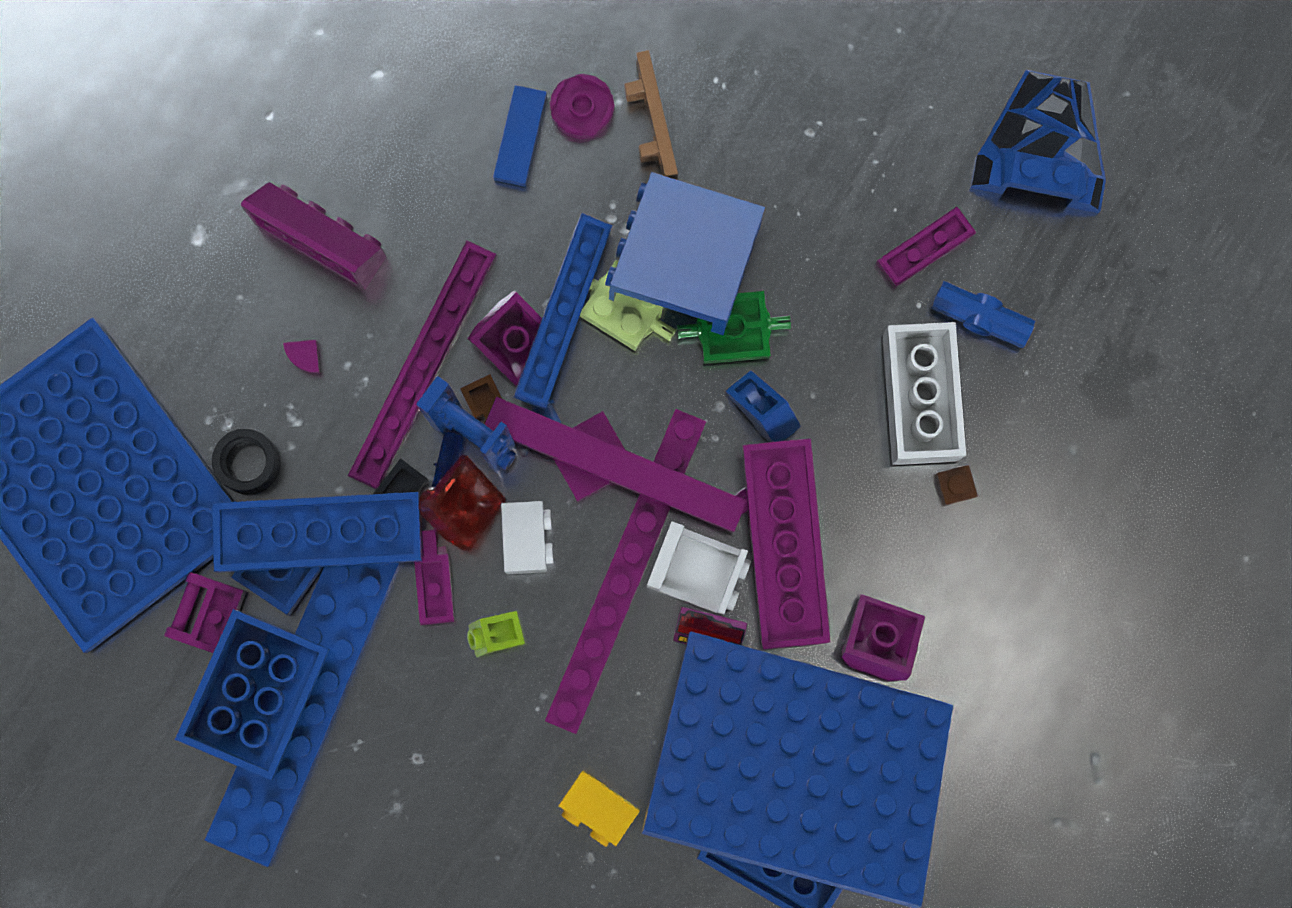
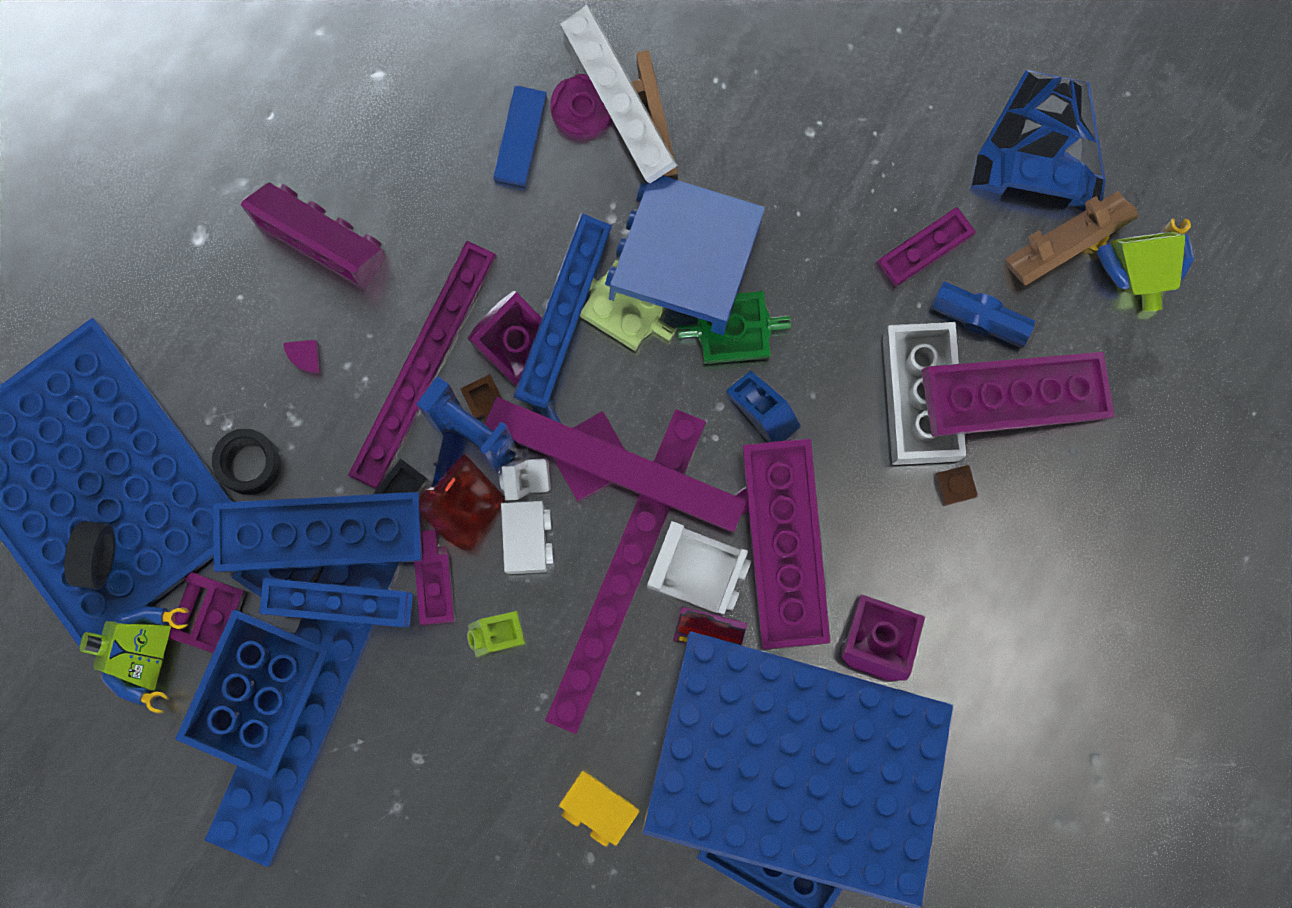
(89, 555): none -> black tyre
(133, 652): none -> torso
(336, 602): none -> blue fence
(525, 477): none -> white bracket
(618, 95): none -> white plate
(1017, 393): none -> magenta plate
(1071, 237): none -> medium nougat hinge
(1148, 262): none -> lime torso

